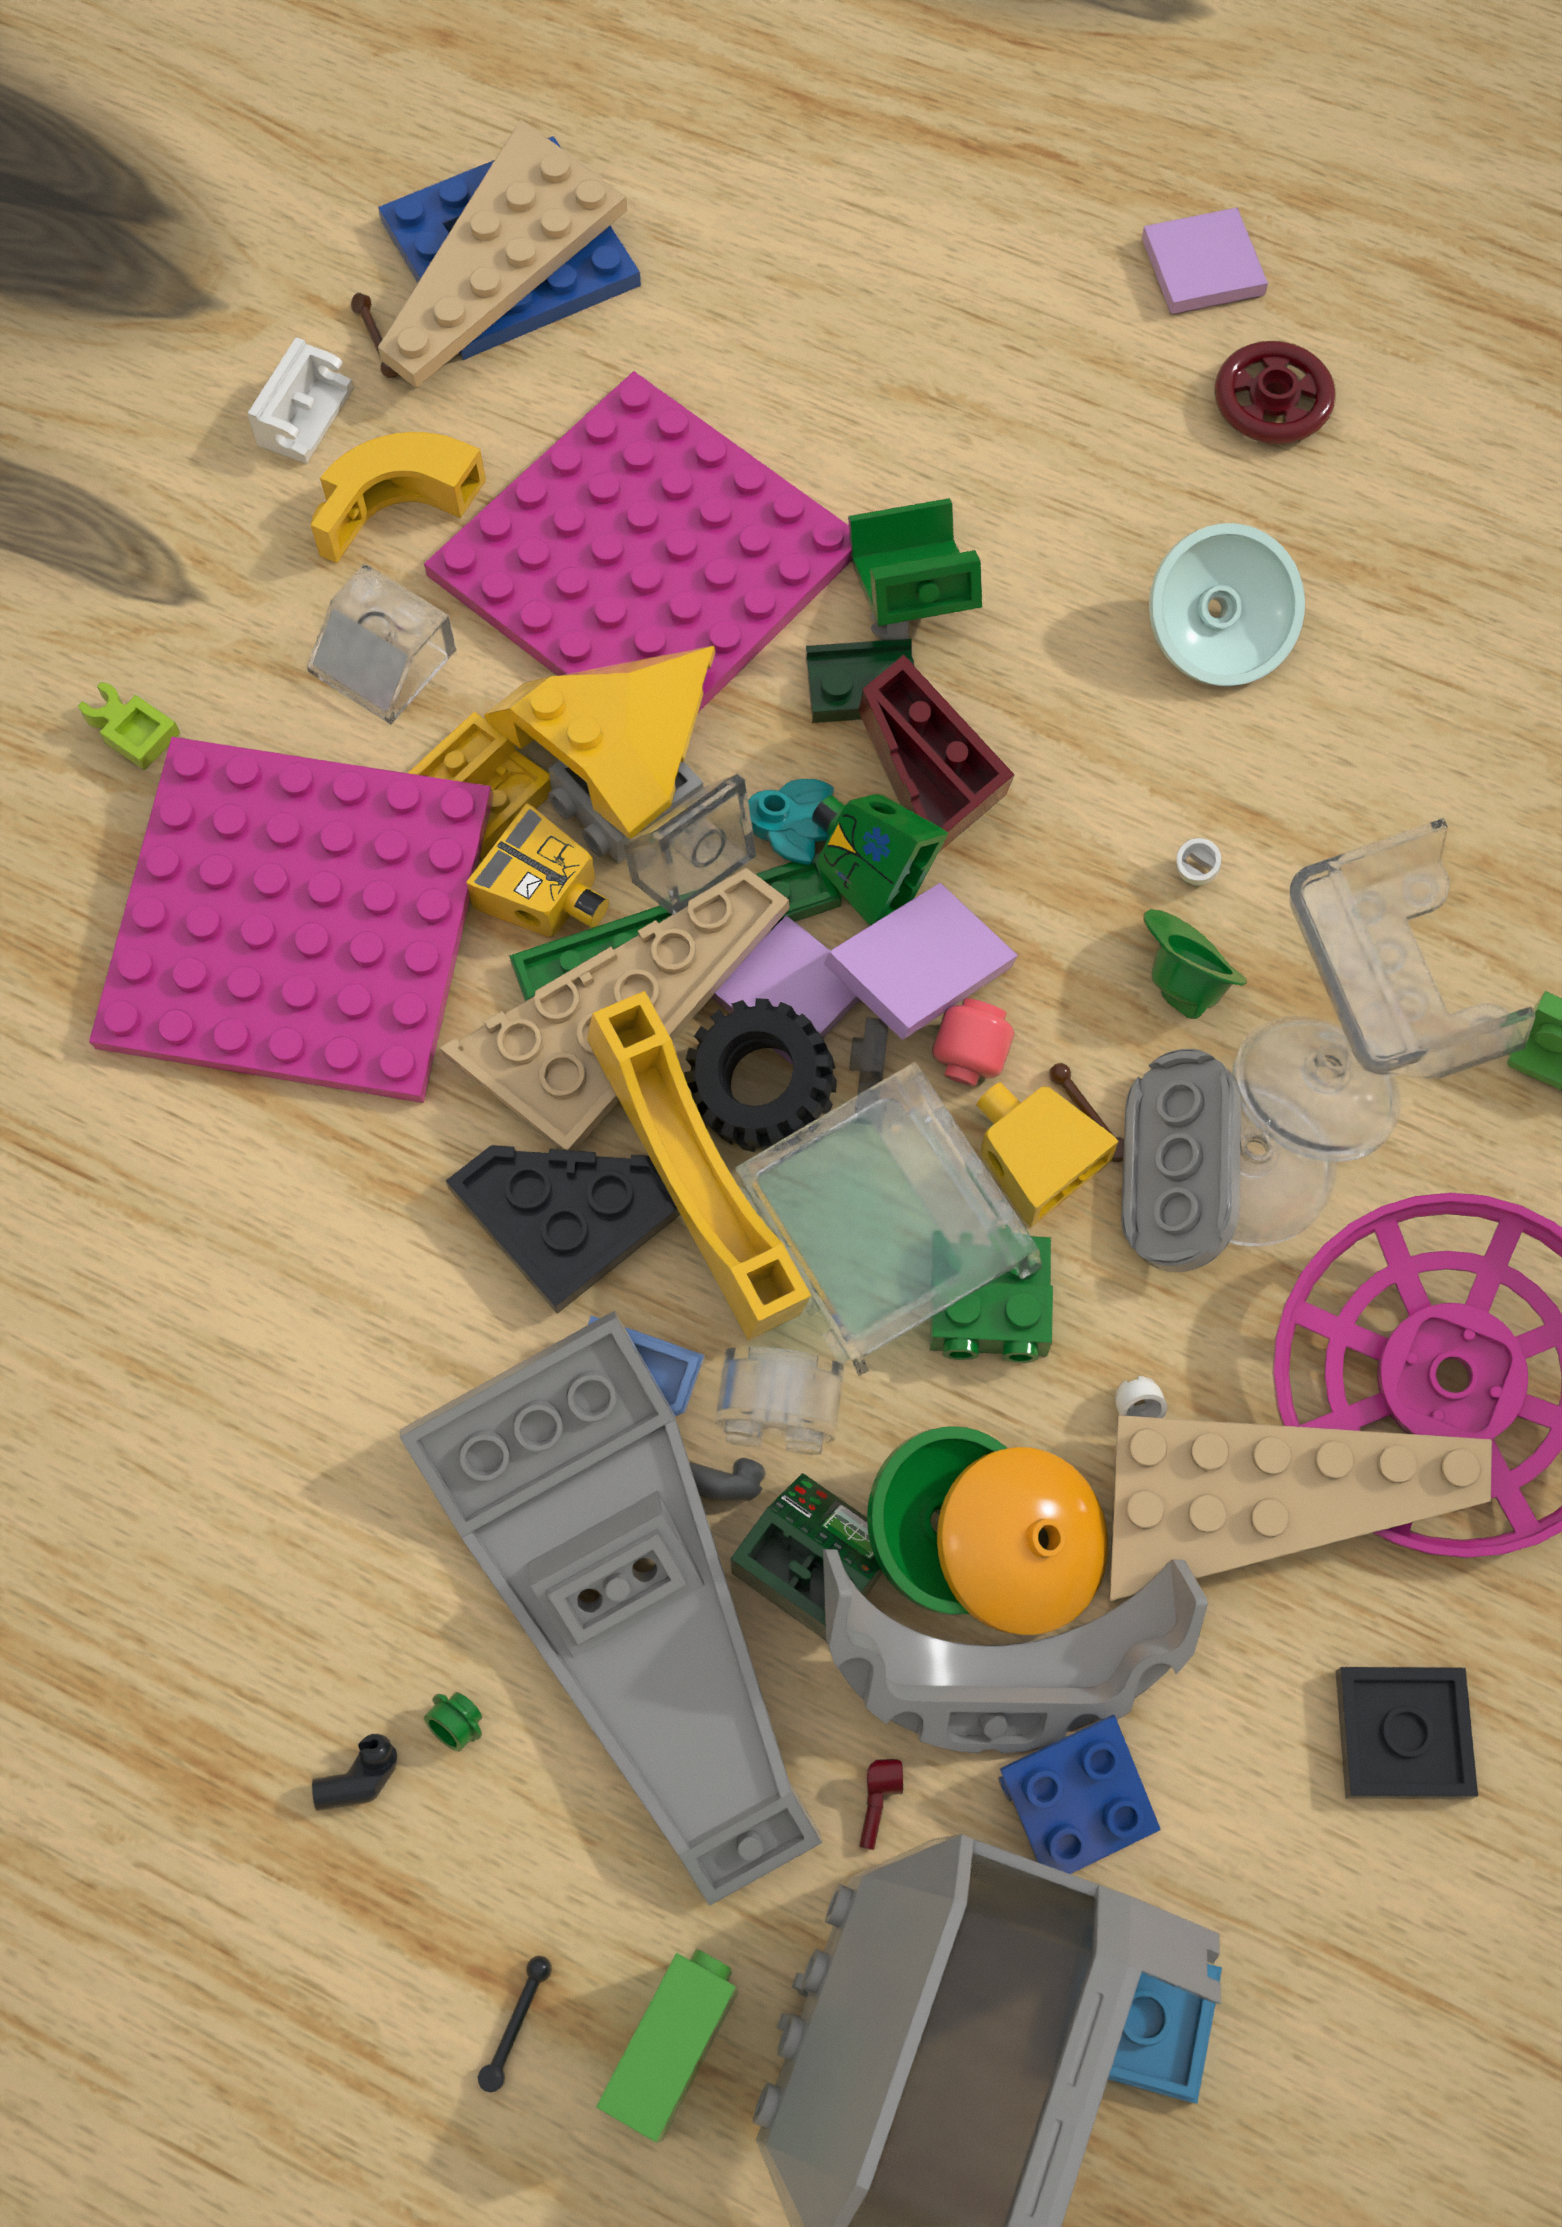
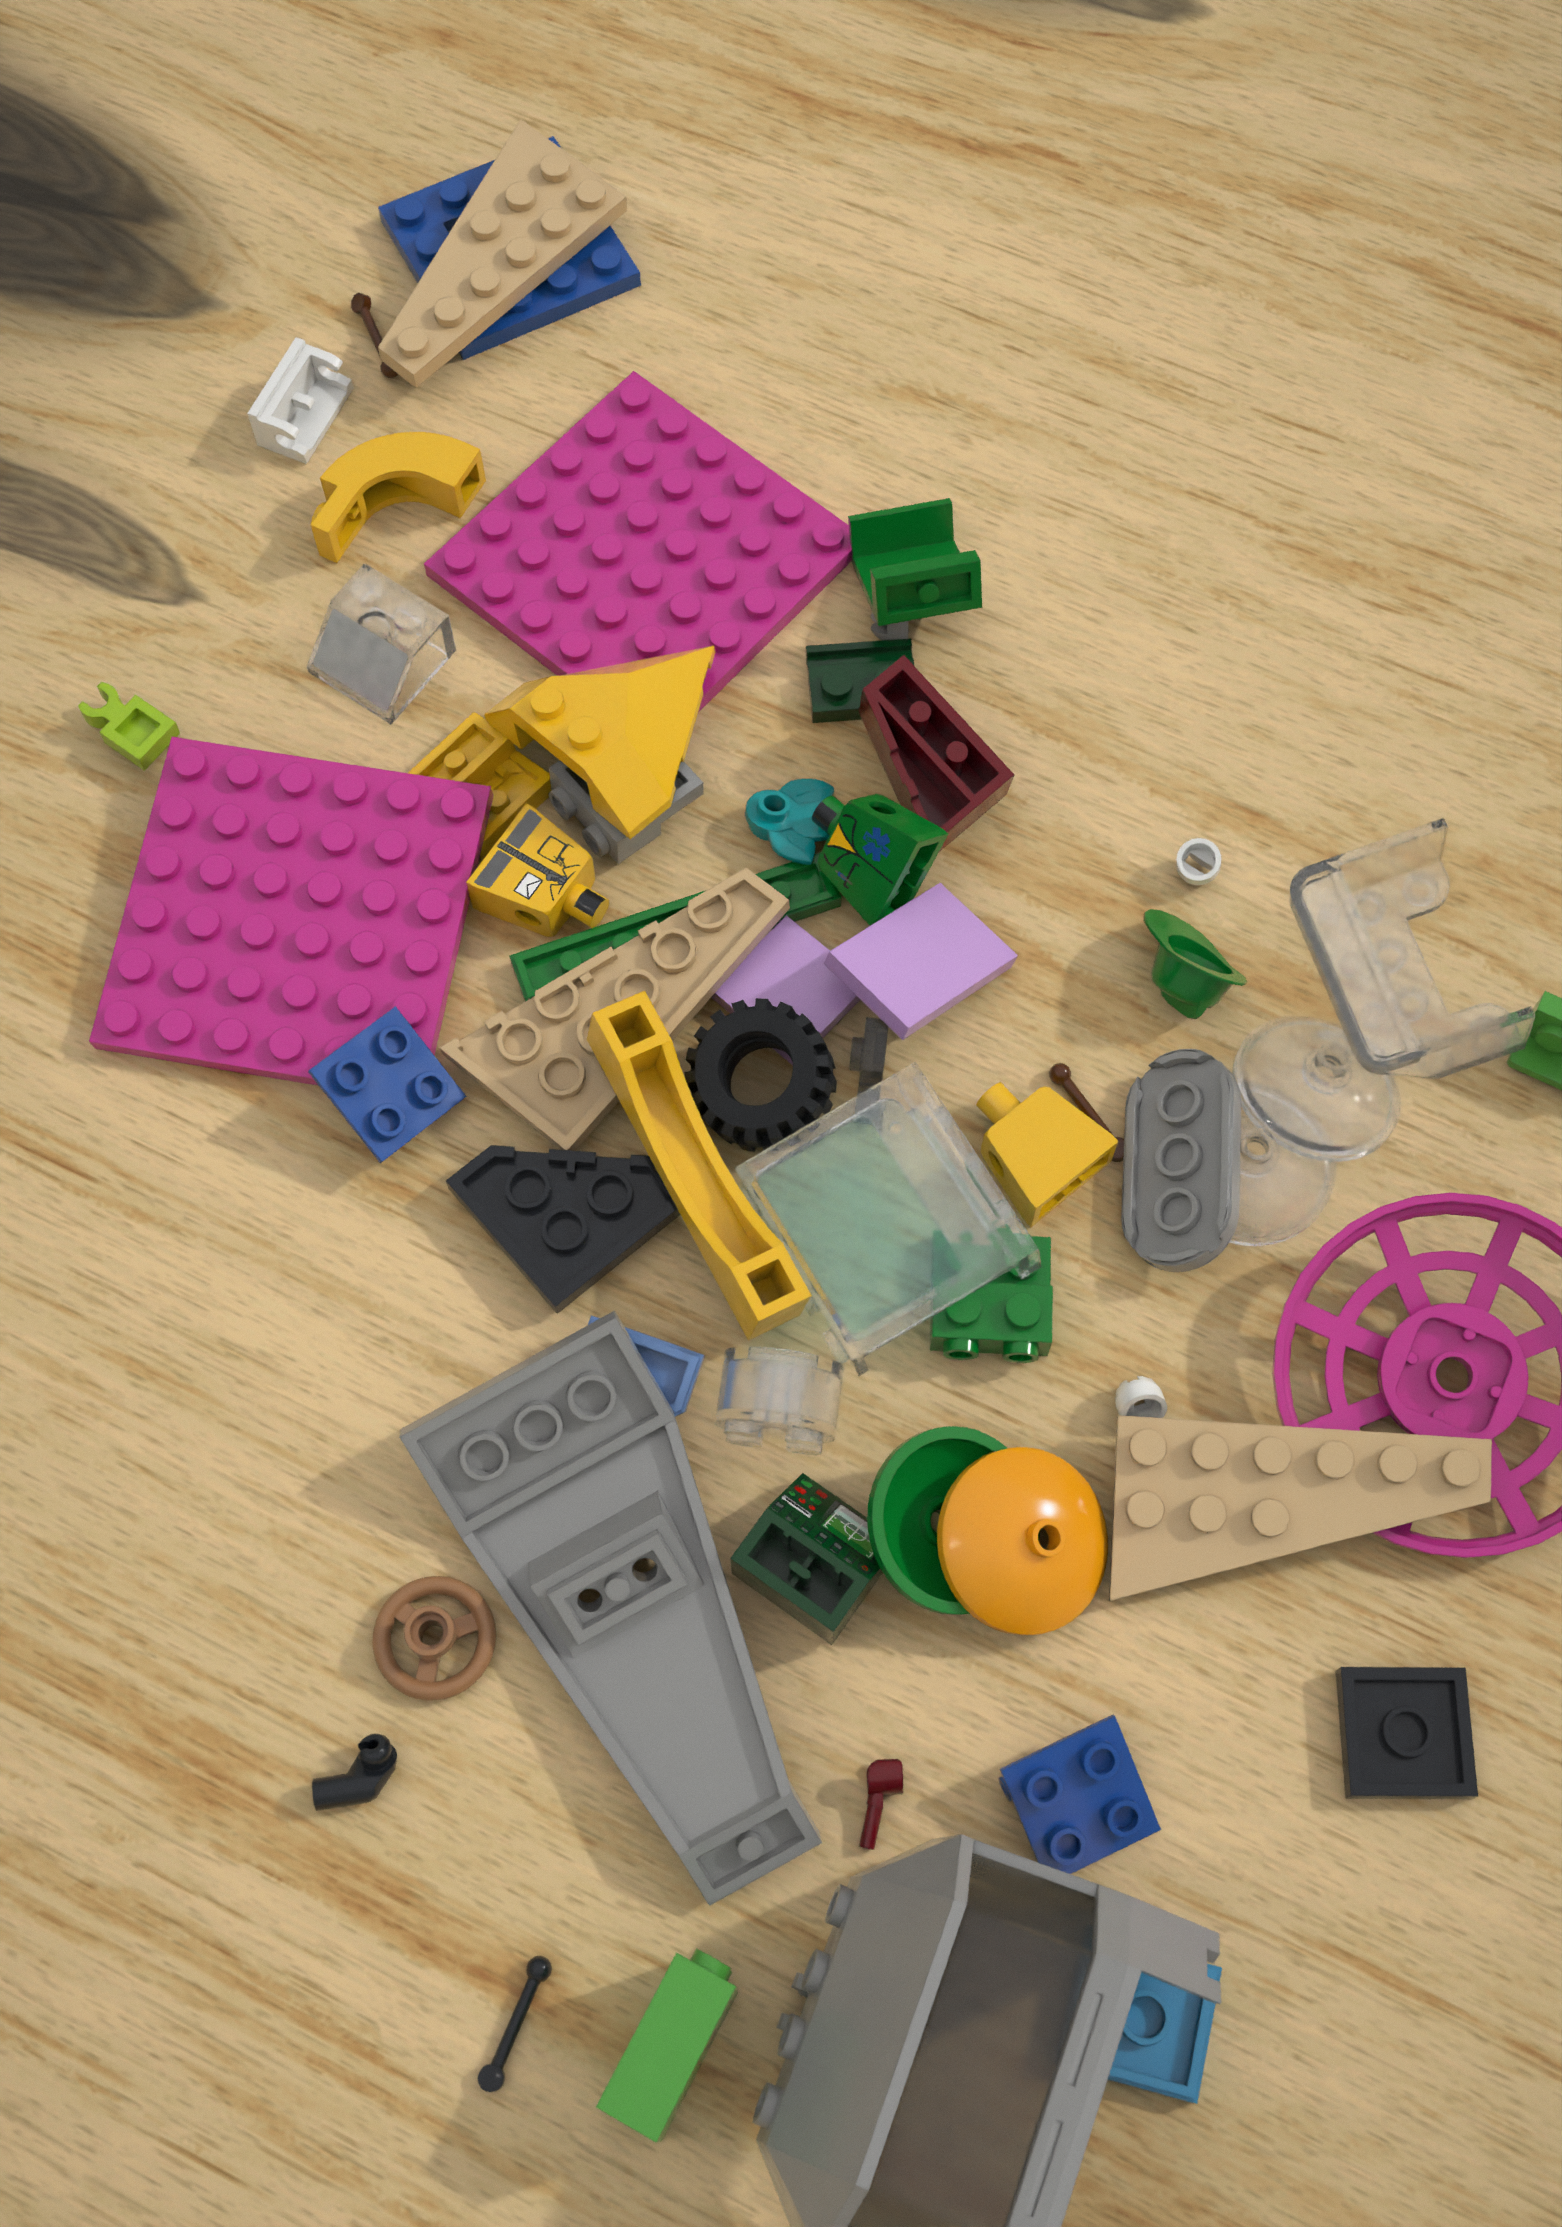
(387, 1084): none -> blue hinge
(418, 1621): none -> medium nougat piece
(454, 1720): green plate -> none
(693, 845): clear slope -> none
(738, 1486): dark grey arm -> none
(973, 1041): coral head -> none
(1018, 1692): light grey windscreen -> none
(1204, 260): lavender tile -> none
(1257, 597): light aqua dish -> none
(1275, 392): dark red plate -> none

